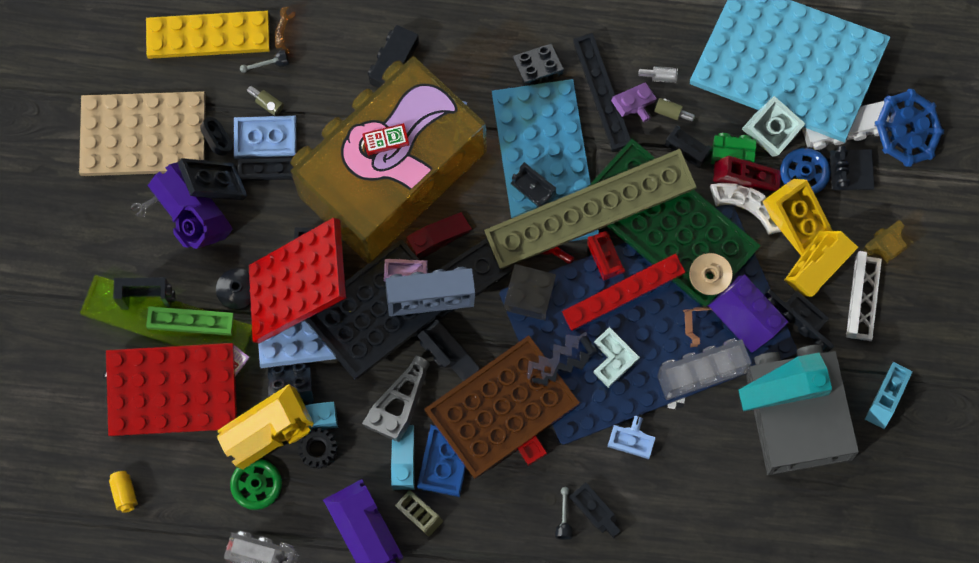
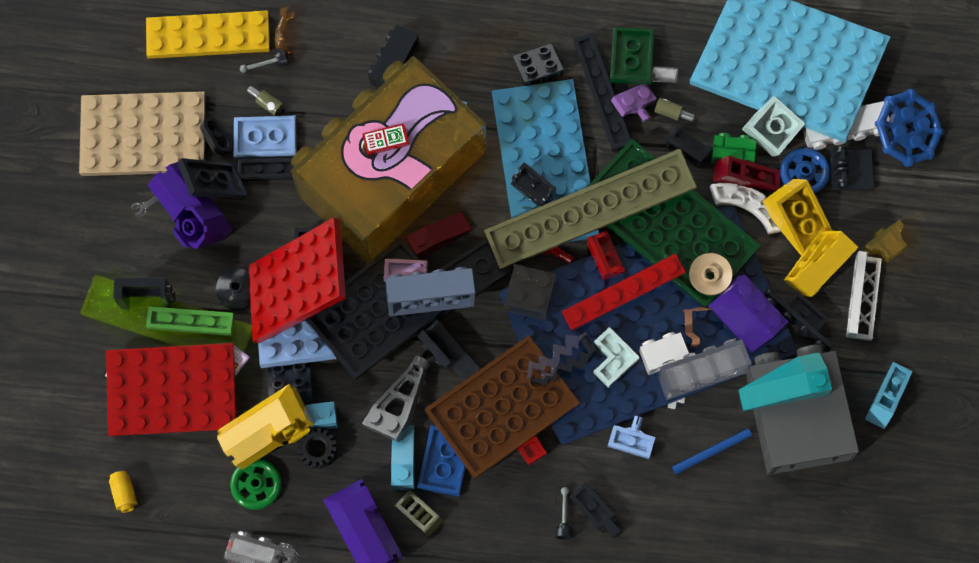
(632, 55): none -> dark green tile
(657, 352): none -> white brick
(711, 451): none -> blue piece

